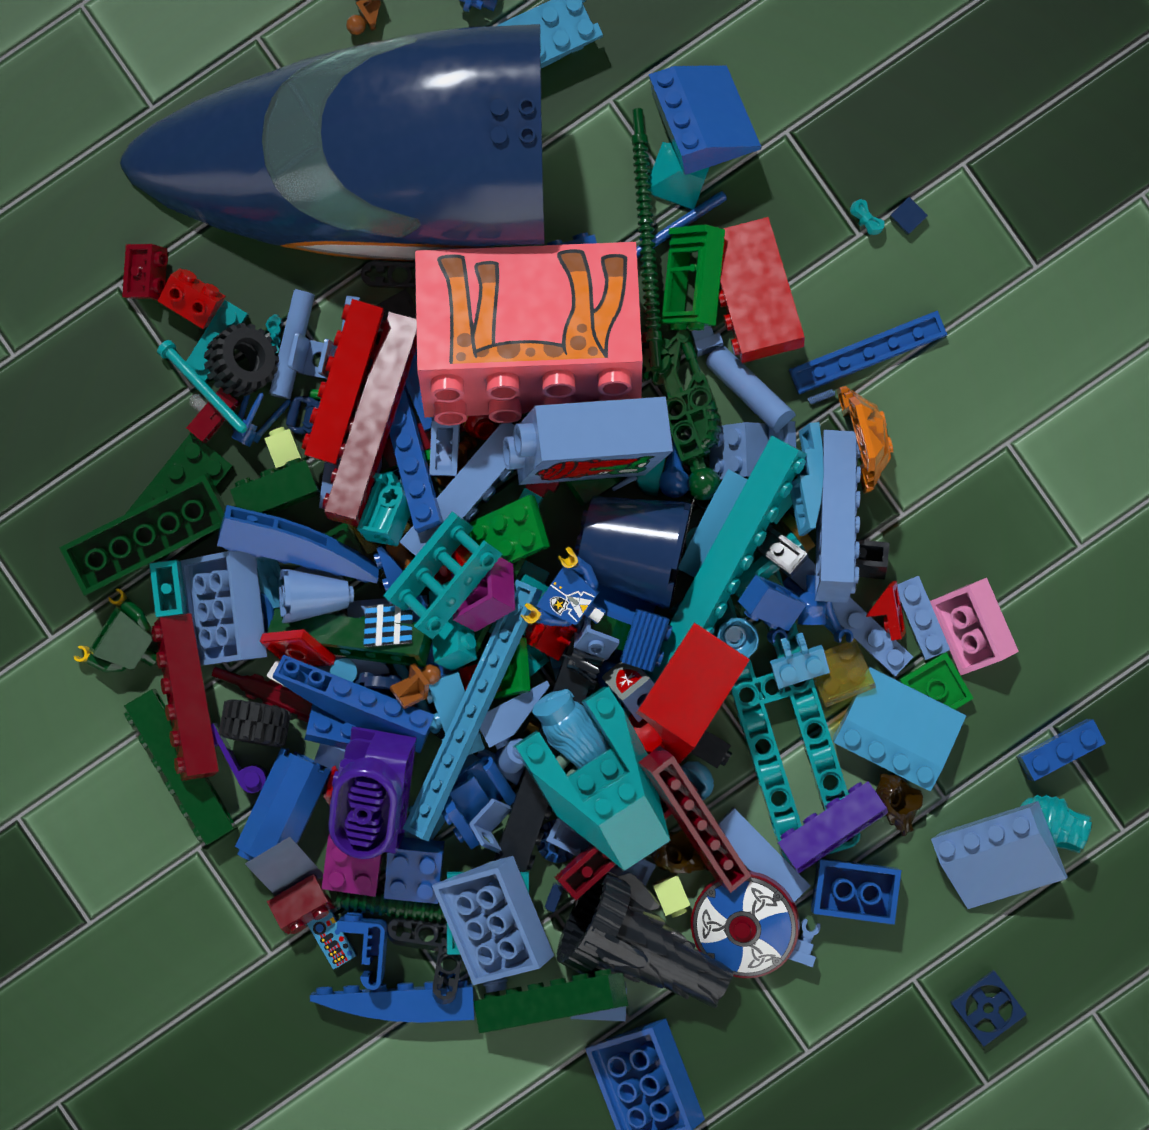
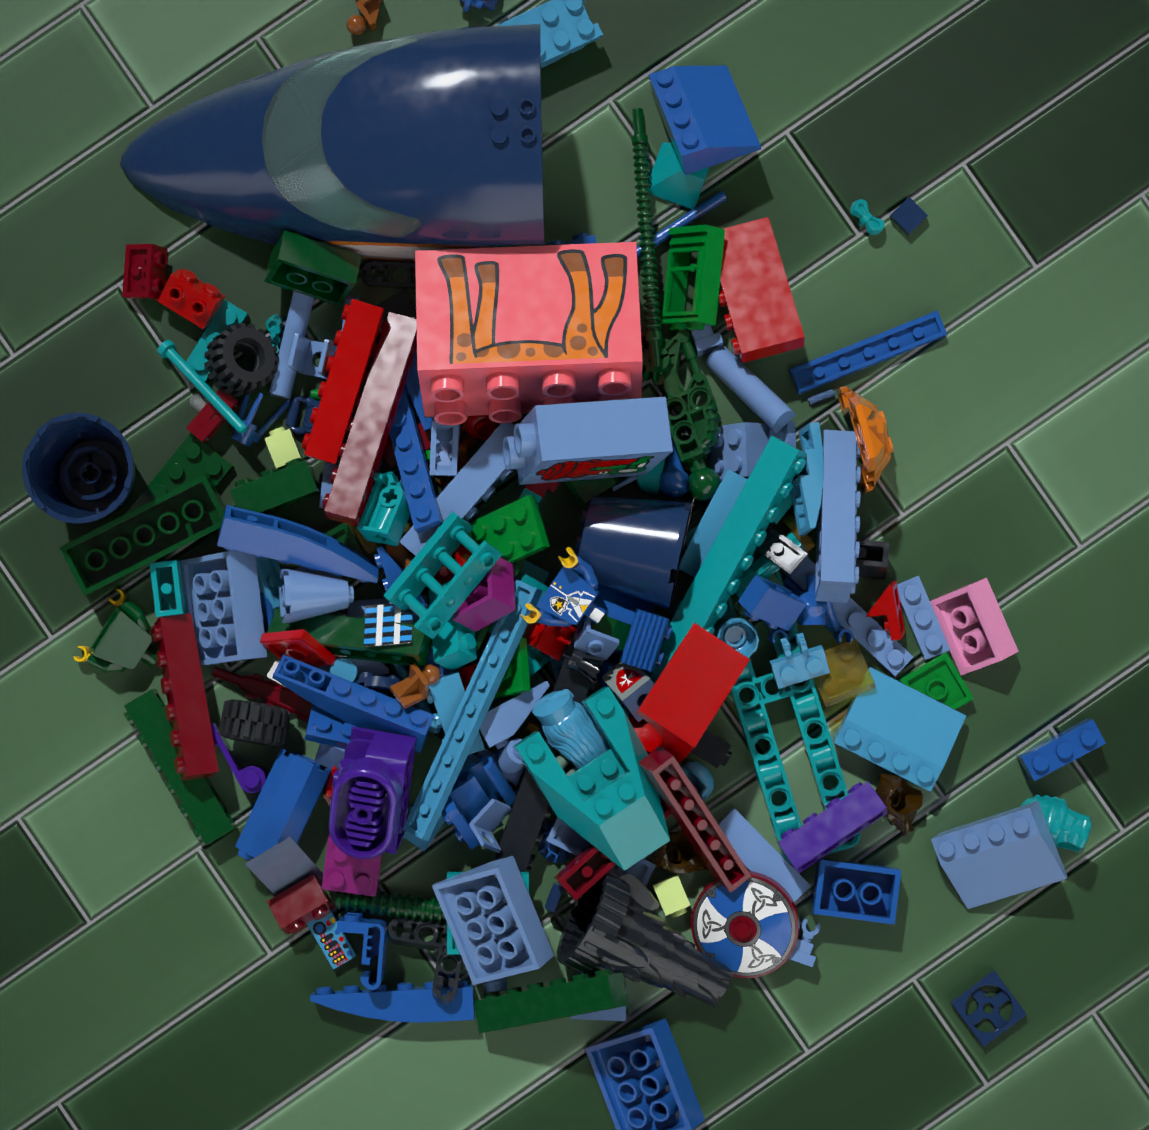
(62, 458): none -> dark blue cone
(312, 268): none -> dark green brick
(414, 870): blue brick -> none

